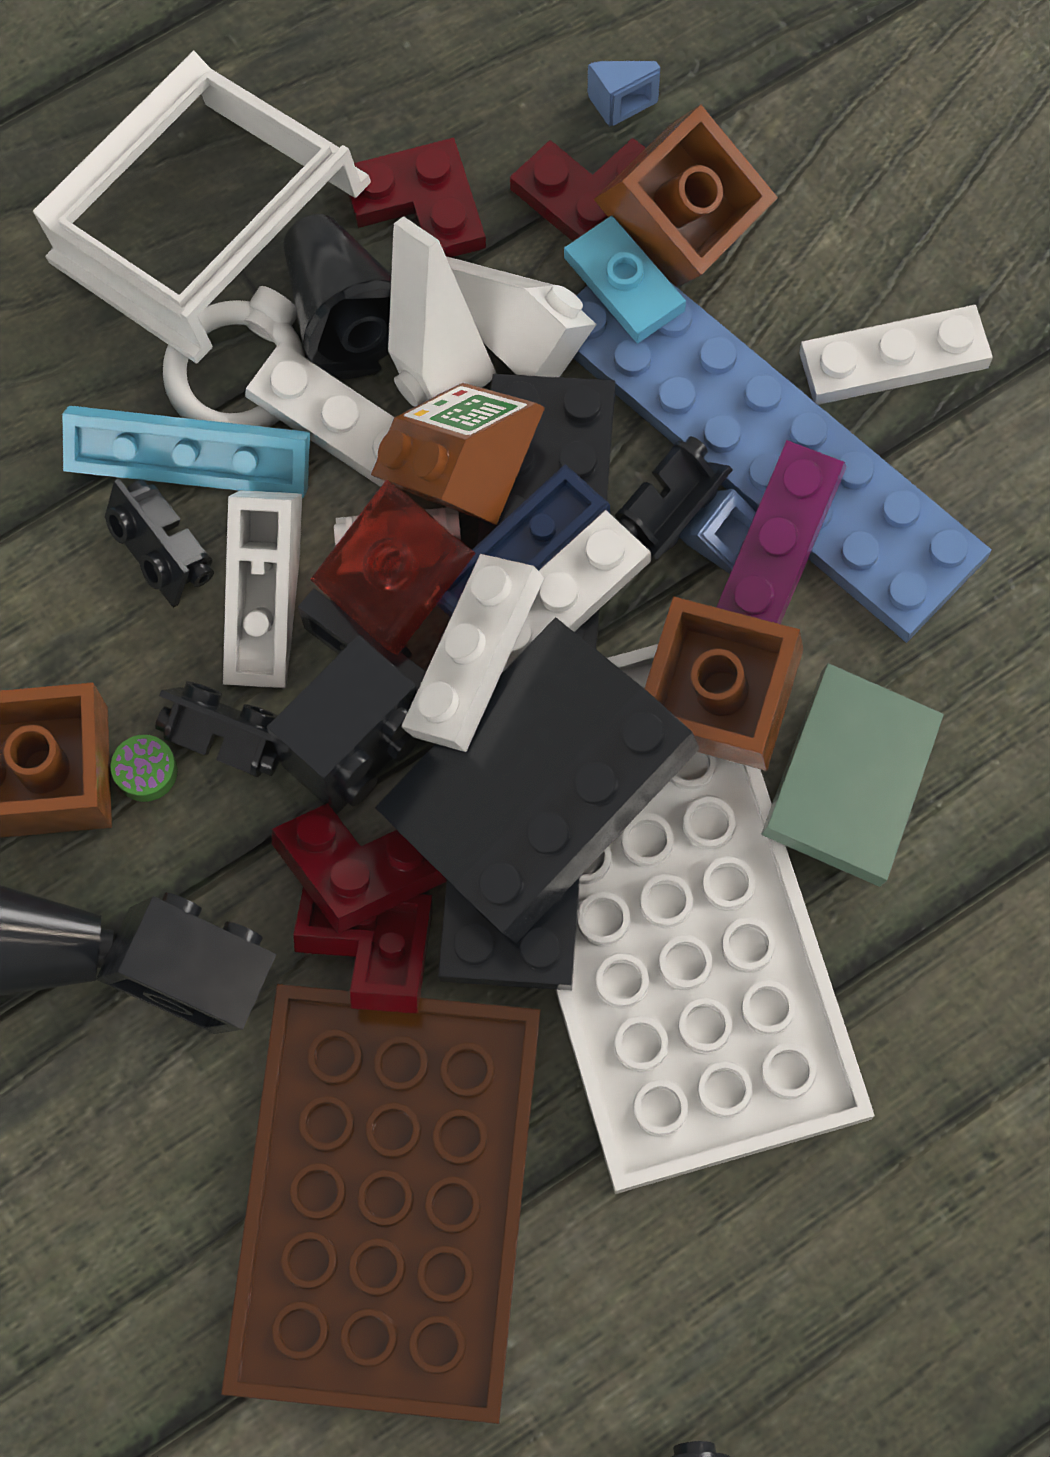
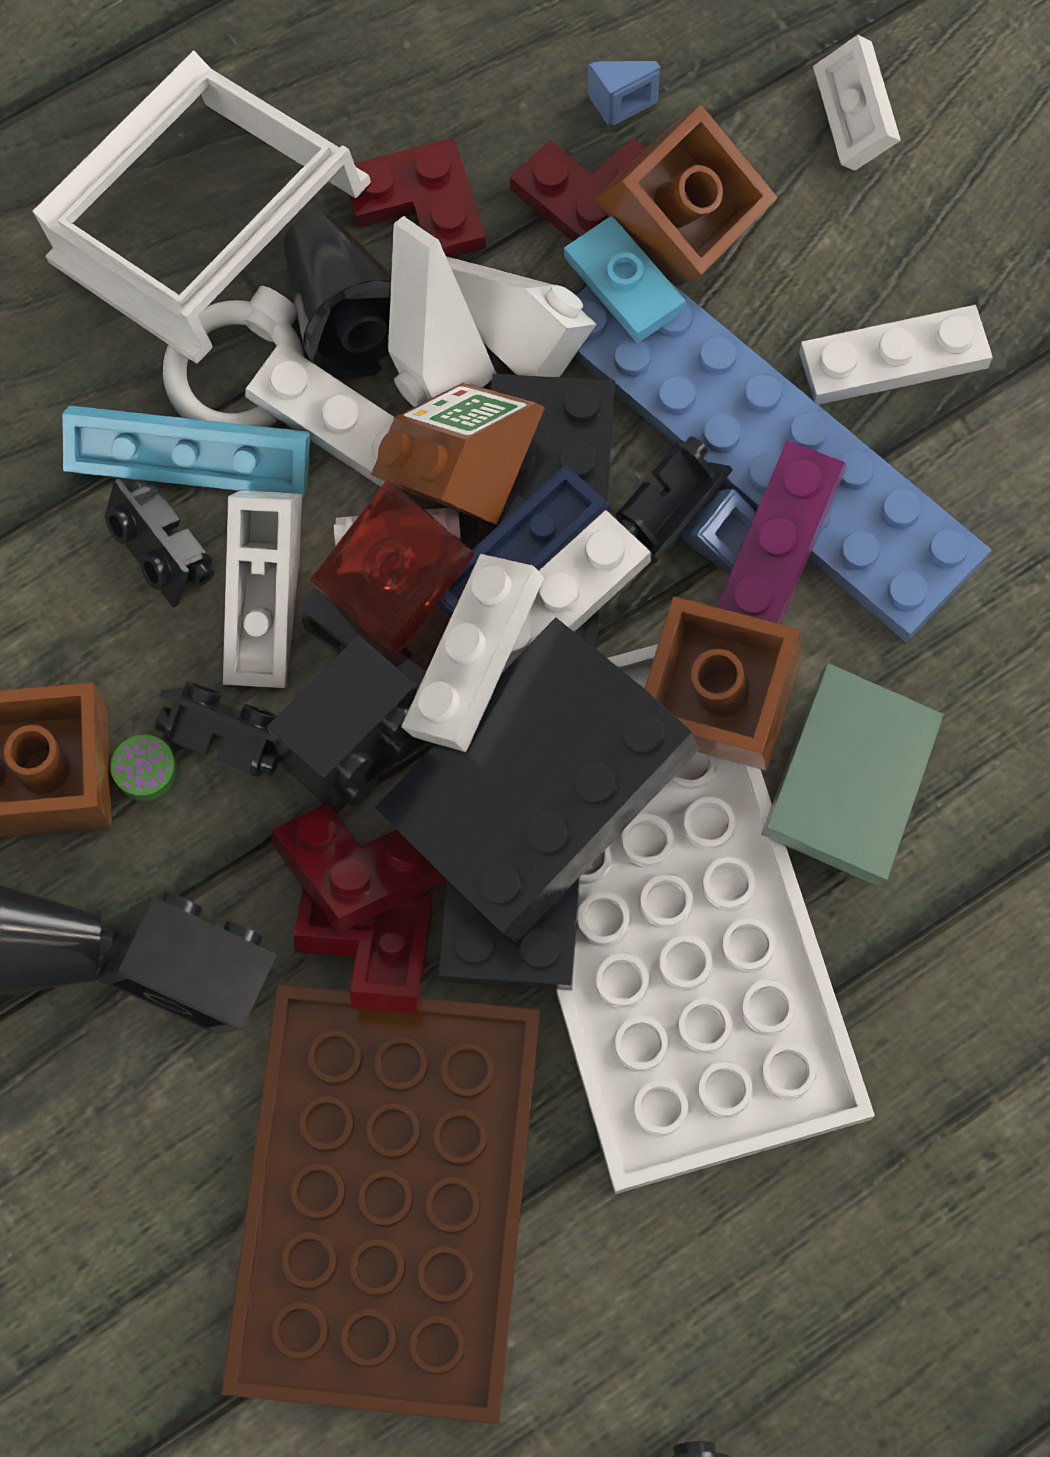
(856, 103): none -> white plate

